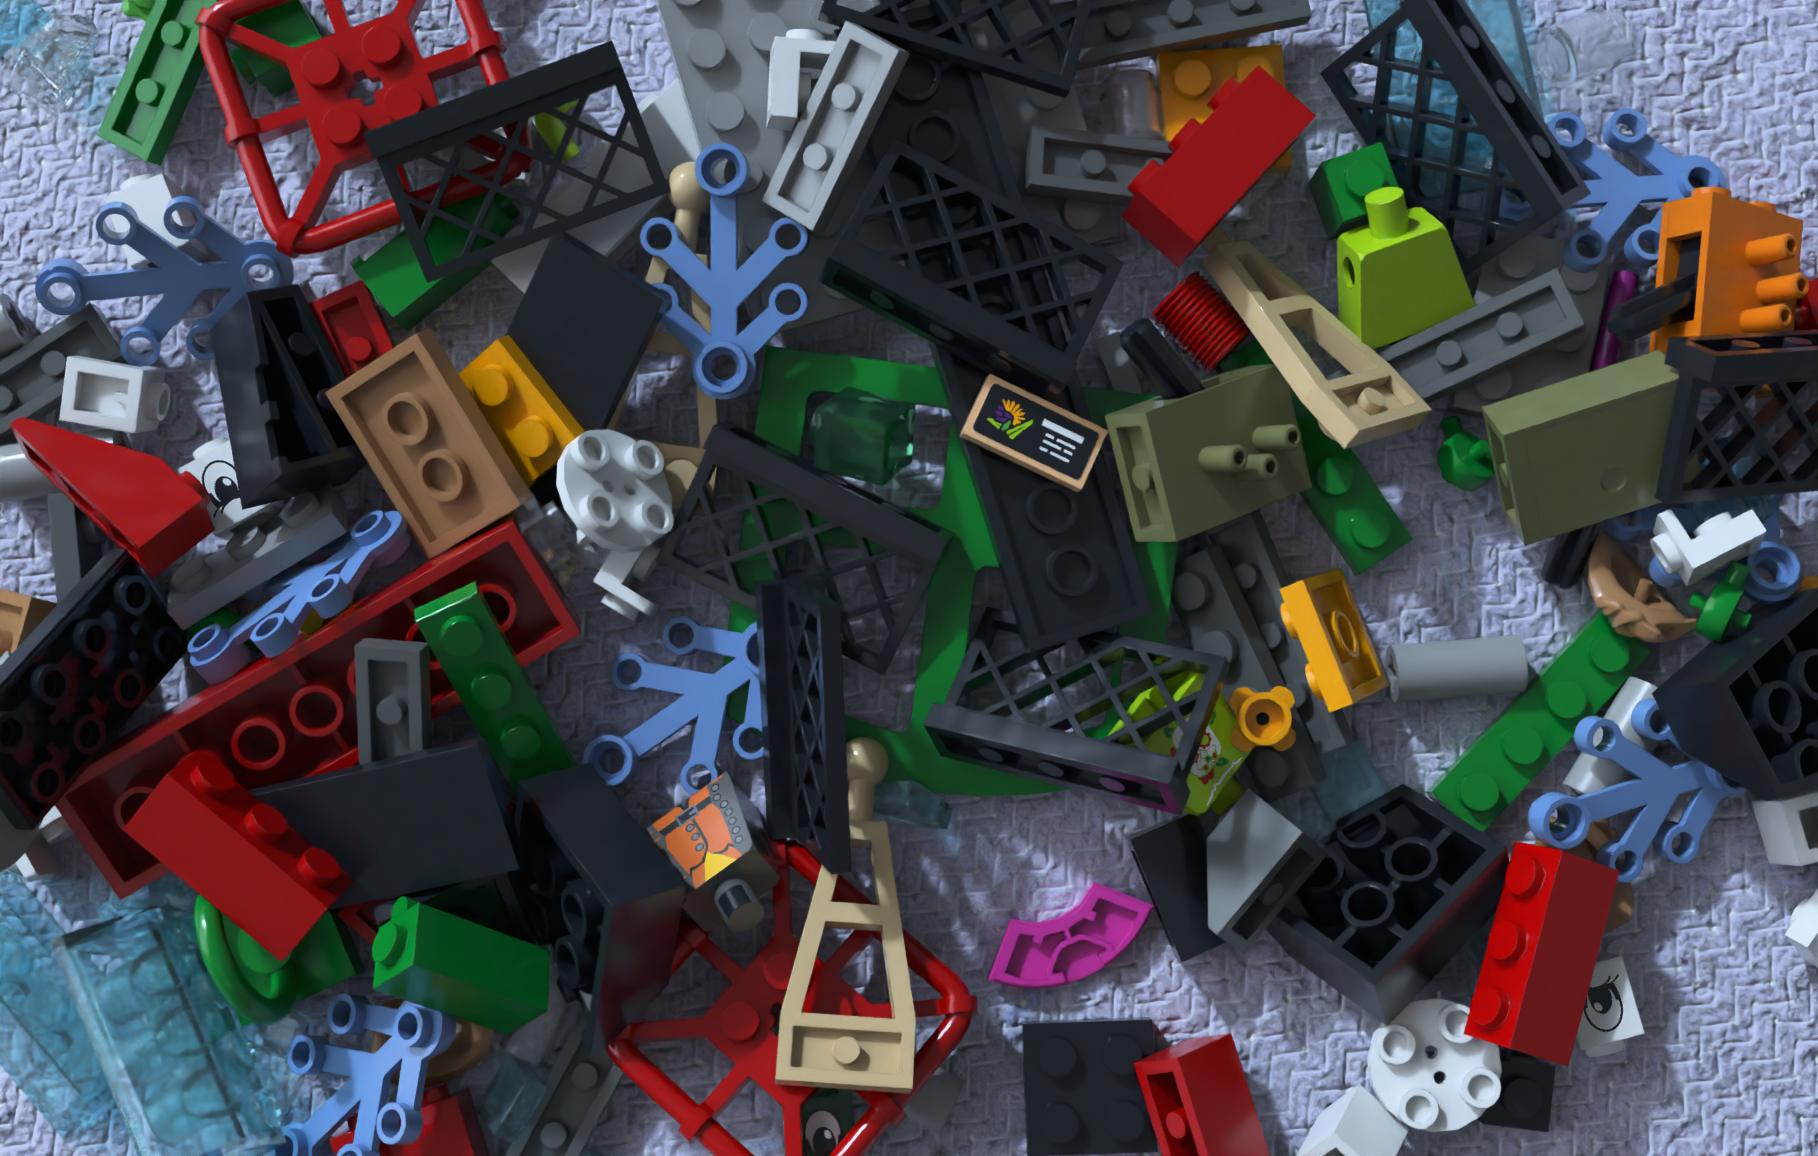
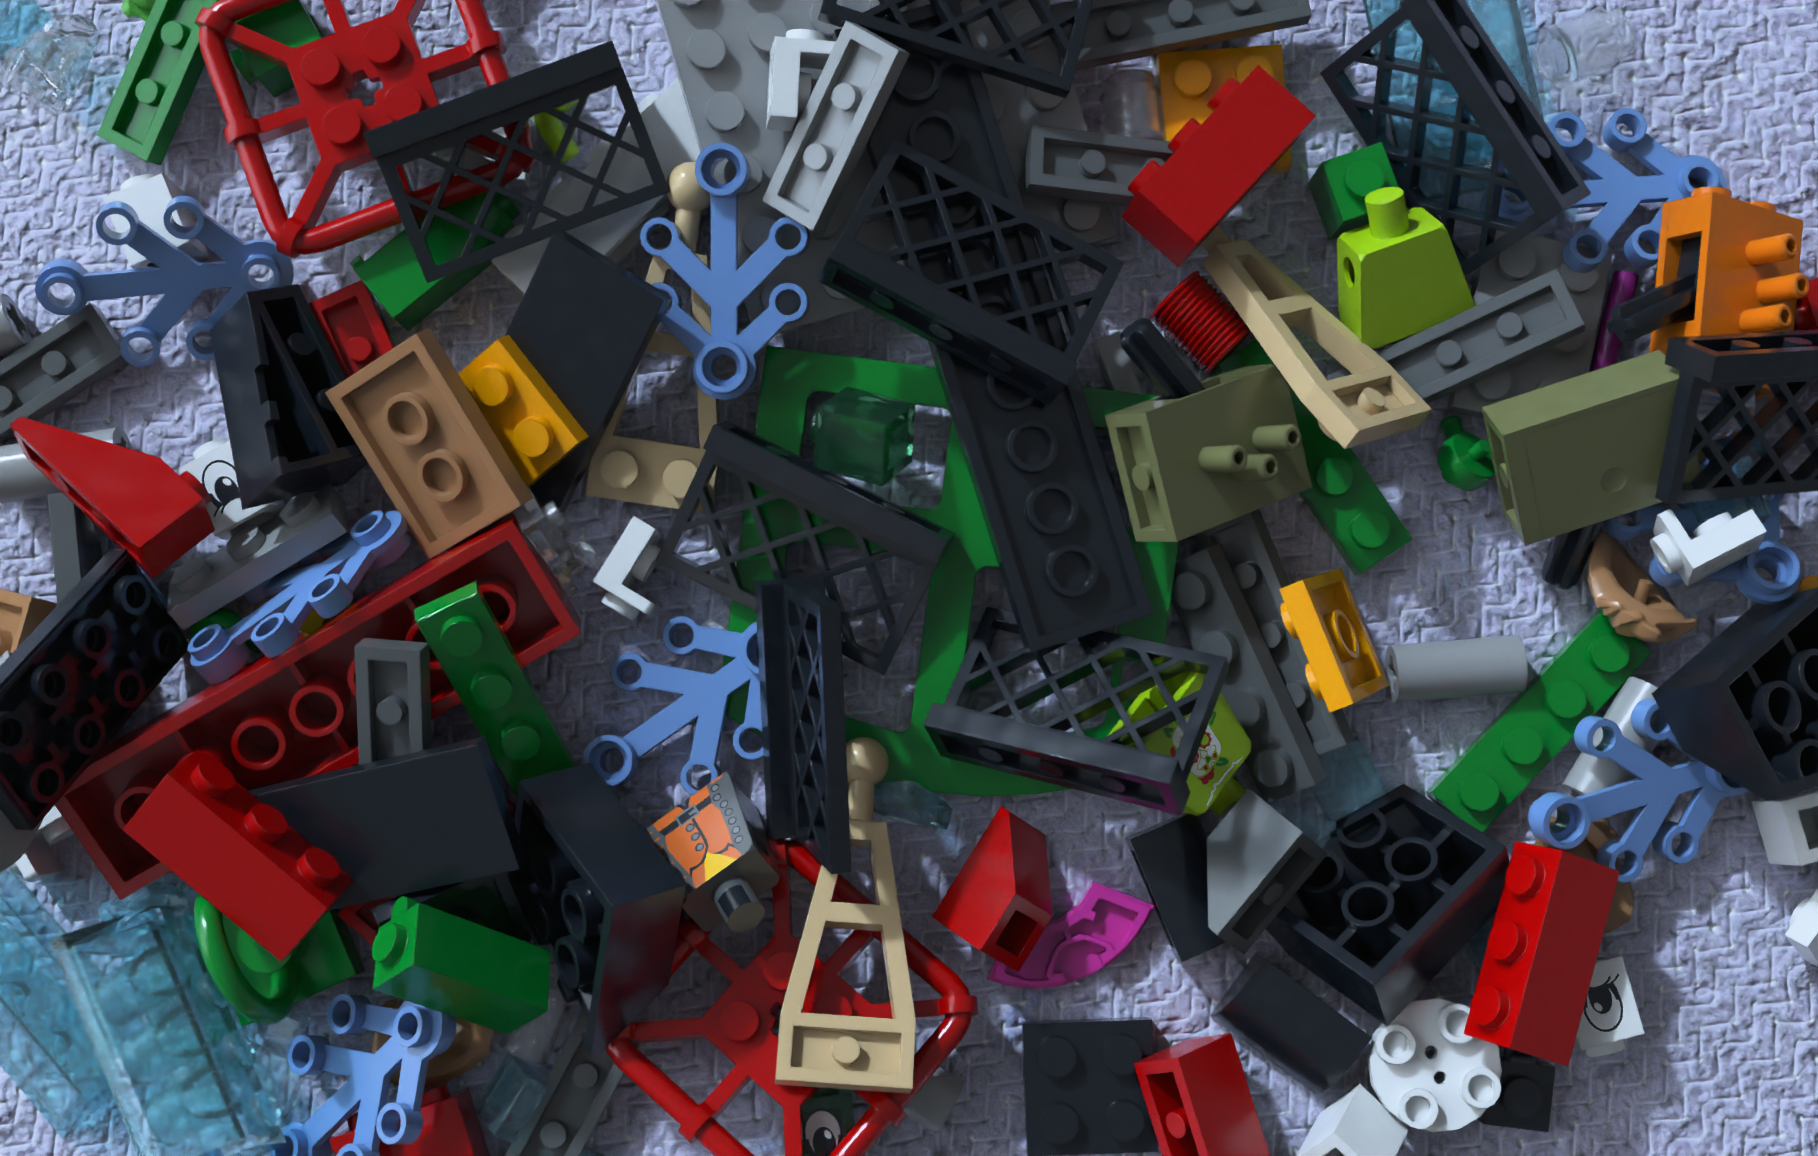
(114, 395): white bracket -> none
(612, 516): white plate -> none
(1001, 892): none -> red slope
(1033, 433): tile -> none
(1278, 728): light orange plate -> none
(1290, 1025): none -> black brick
(1722, 605): green piece -> none

